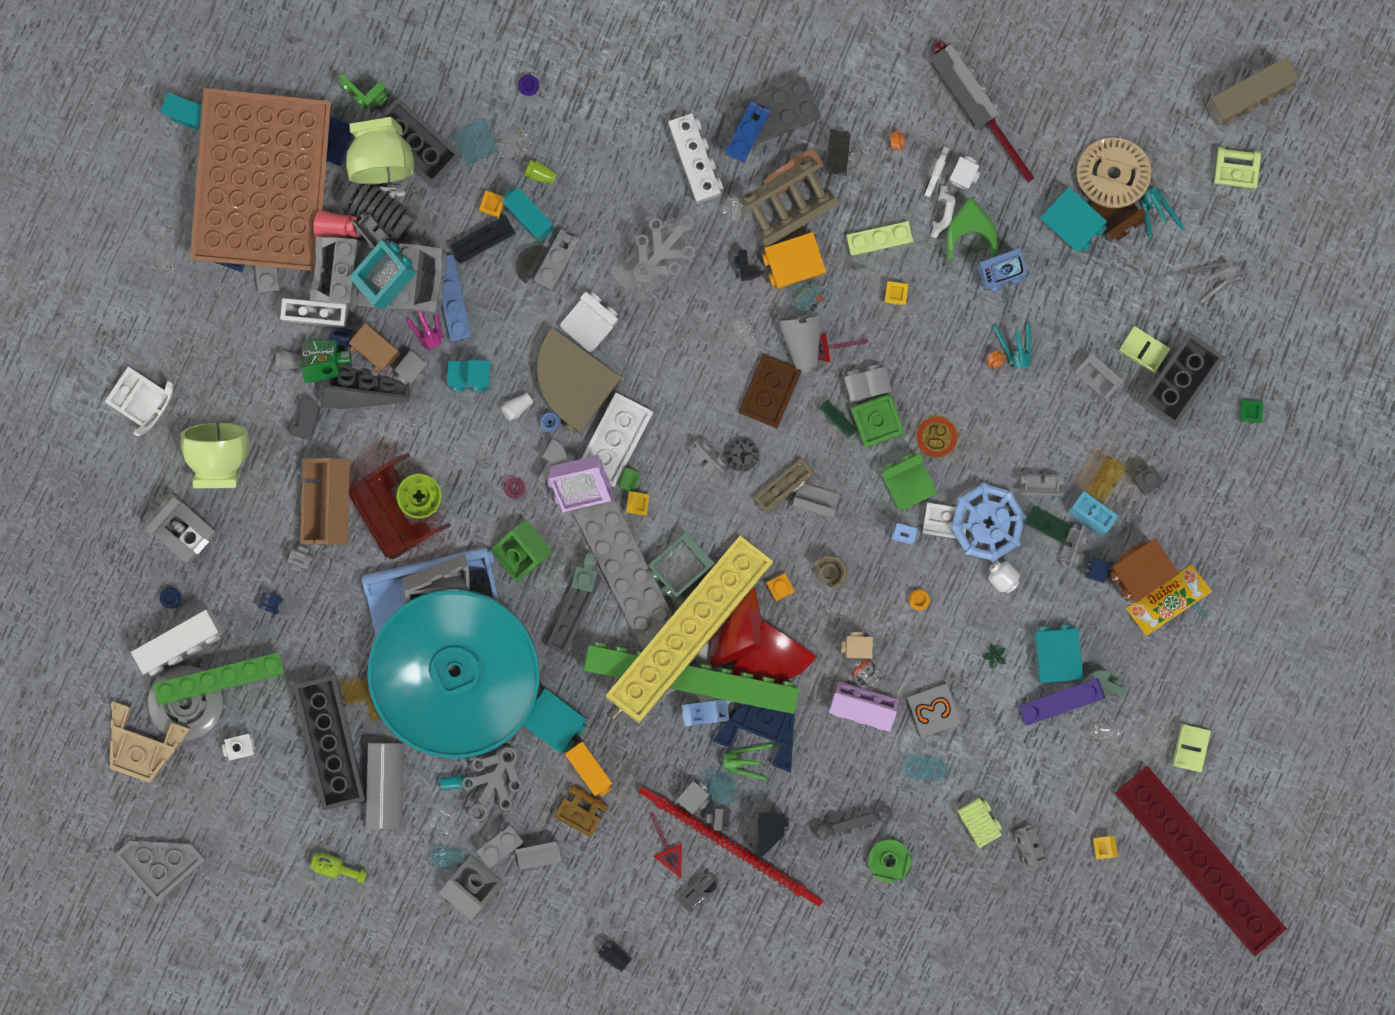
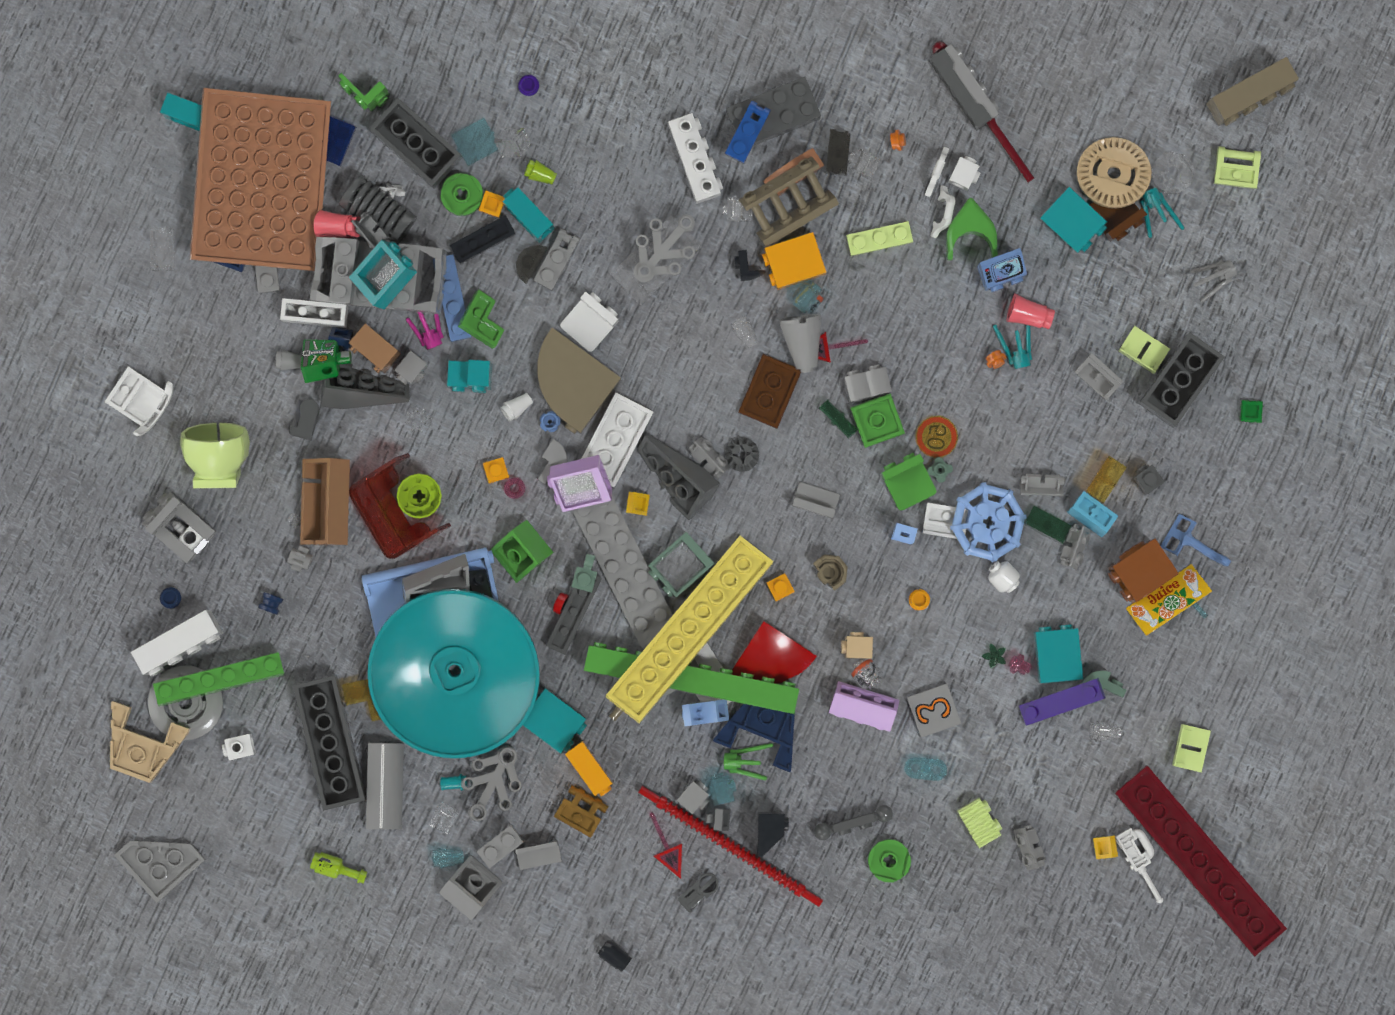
(374, 149): yellowish green plate -> none
(473, 197): none -> bright green plate
(476, 322): none -> bright green plate
(496, 470): none -> light orange plate
(560, 603): none -> red tile
(629, 480): bright green plate -> none
(683, 479): none -> dark grey wedge
(738, 633): red brick -> none
(784, 485): dark tan tile -> none
(896, 293): yellow plate -> none
(939, 463): none -> sand green plate
(1018, 665): none -> clear pink plate
(1029, 313): none -> coral plant
(1097, 570): dark blue plate -> none
(1135, 857): none -> white piece
(1187, 539): none -> medium blue piece

